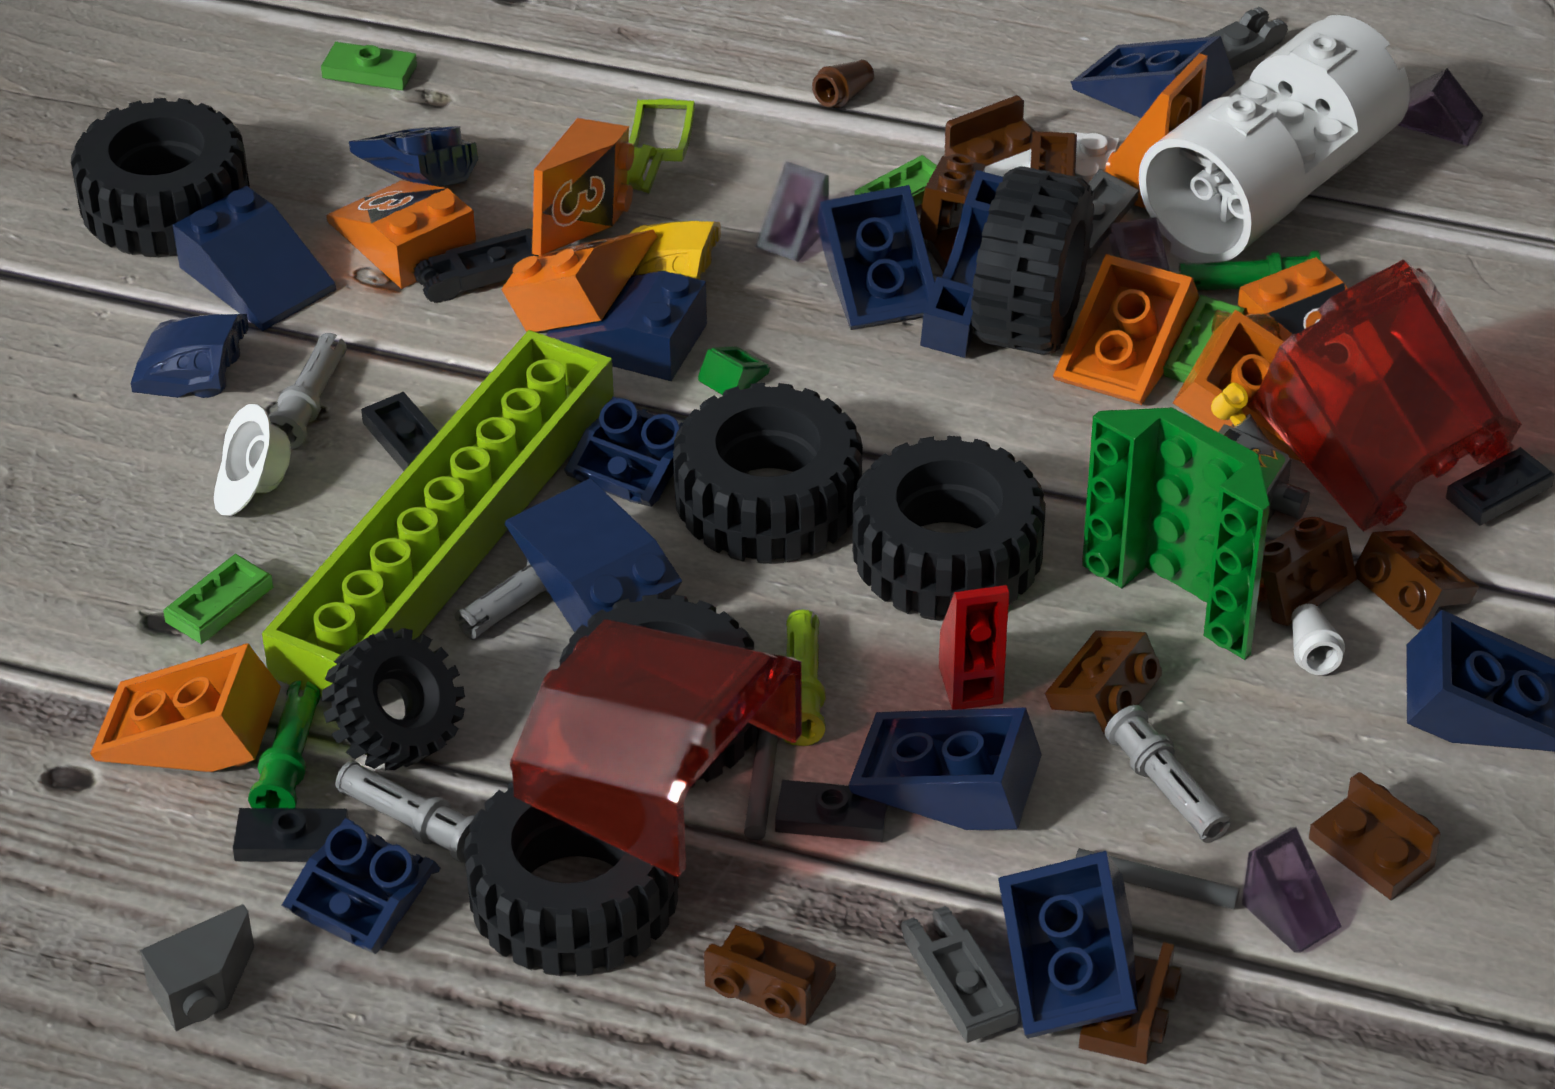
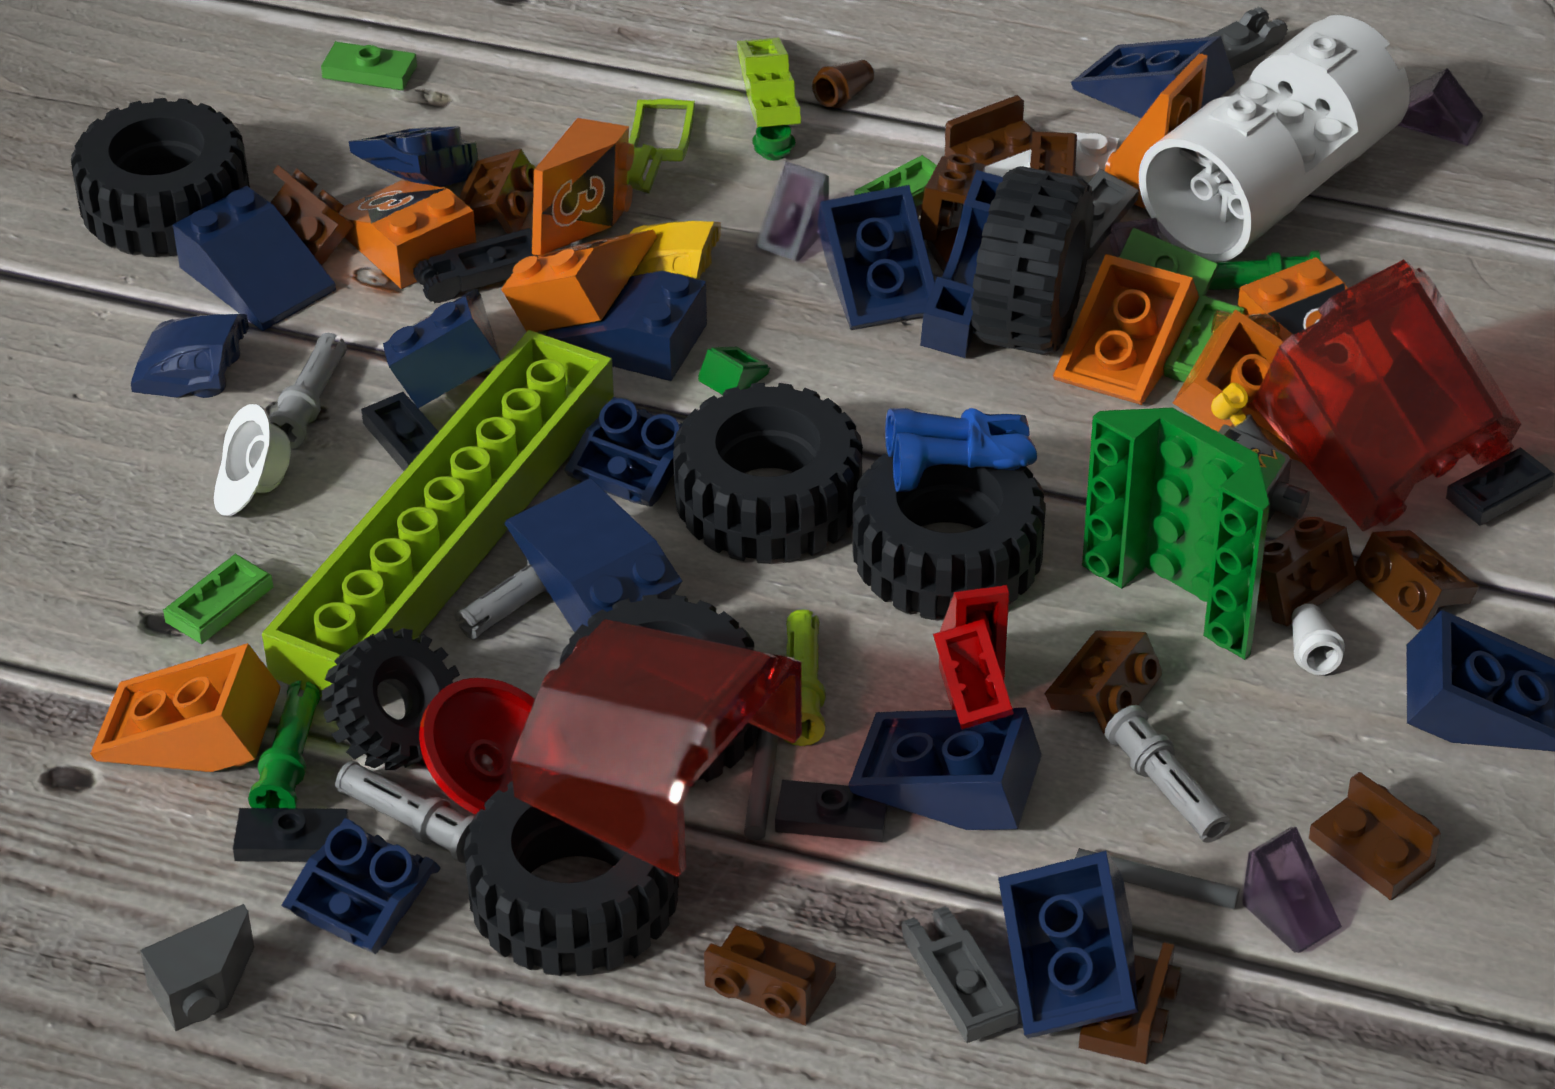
(310, 215): none -> reddish brown bracket
(443, 349): none -> dark blue slope
(472, 737): none -> red dish
(501, 190): none -> reddish brown bracket
(768, 82): none -> lime slope
(773, 142): none -> green plate
(973, 441): none -> blue piece
(973, 674): none -> red slope
(1160, 254): none -> bright green plate

